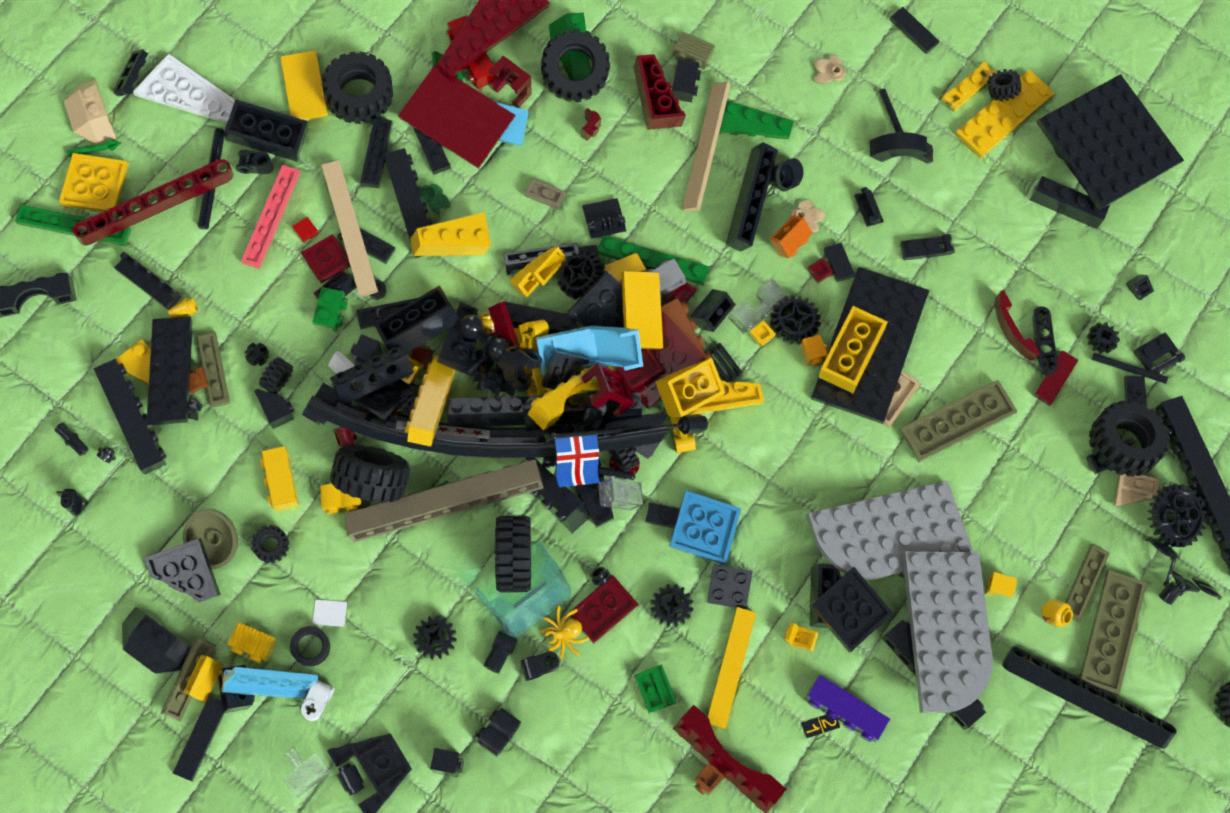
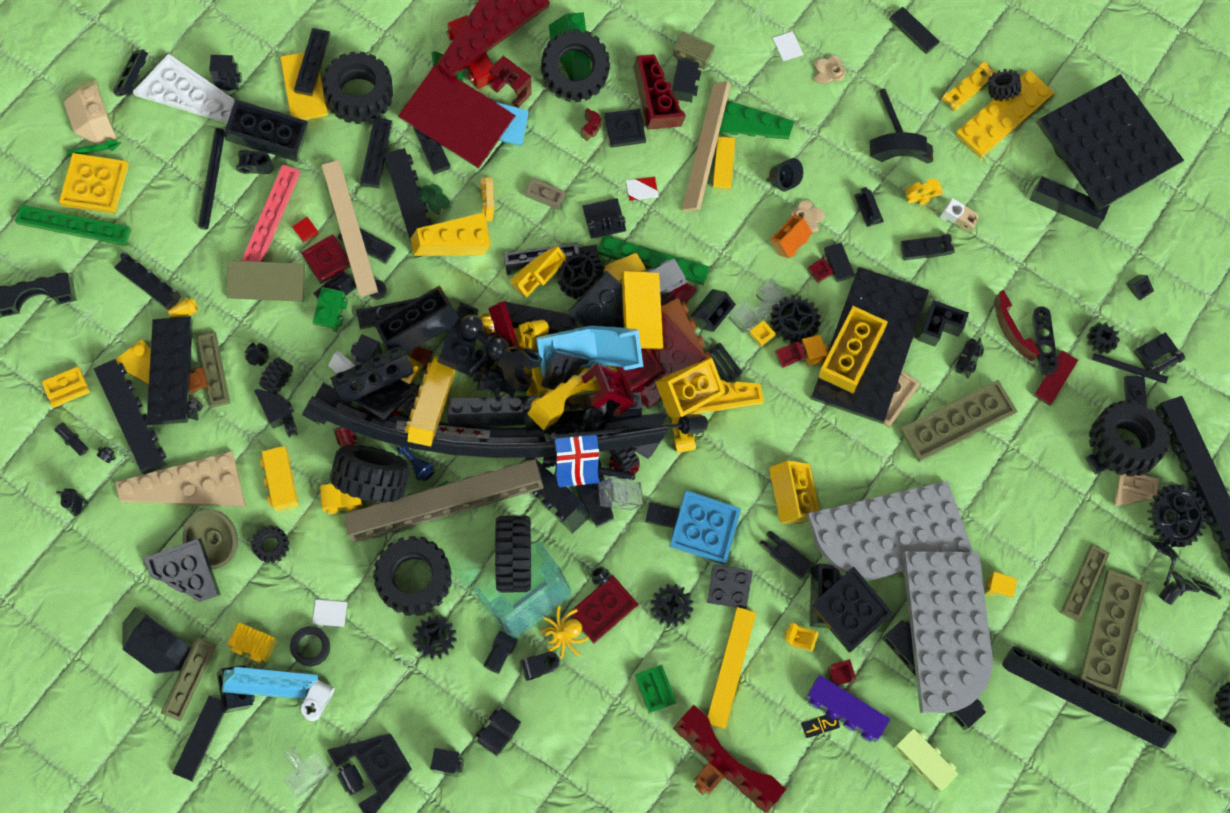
(65, 387): none -> yellow plate
(144, 201): dark red beam -> none
(194, 483): none -> tan wing
(202, 678): yellow panel -> none
(225, 72): none -> black brick
(265, 281): none -> olive tile
(290, 428): none -> black bush
(312, 62): none -> black tile
(406, 550): none -> black tyre
(422, 468): none -> dark blue piece
(488, 196): none -> yellow hinge
(625, 128): none -> black tile
(642, 188): none -> white sticker
(724, 163): none -> yellow tile
(751, 197): black brick -> none
(787, 555): none -> black hinge
(788, 46): none -> white sticker
(790, 354): none -> dark red bracket
(793, 491): none -> yellow slope
(841, 673): none -> dark red panel
(923, 192): none -> yellow plate
(926, 760): none -> yellowish green brick
(941, 319): none -> black brick
(960, 215): none -> leg
(973, 351): none -> black hinge
(1057, 613): yellow head -> none

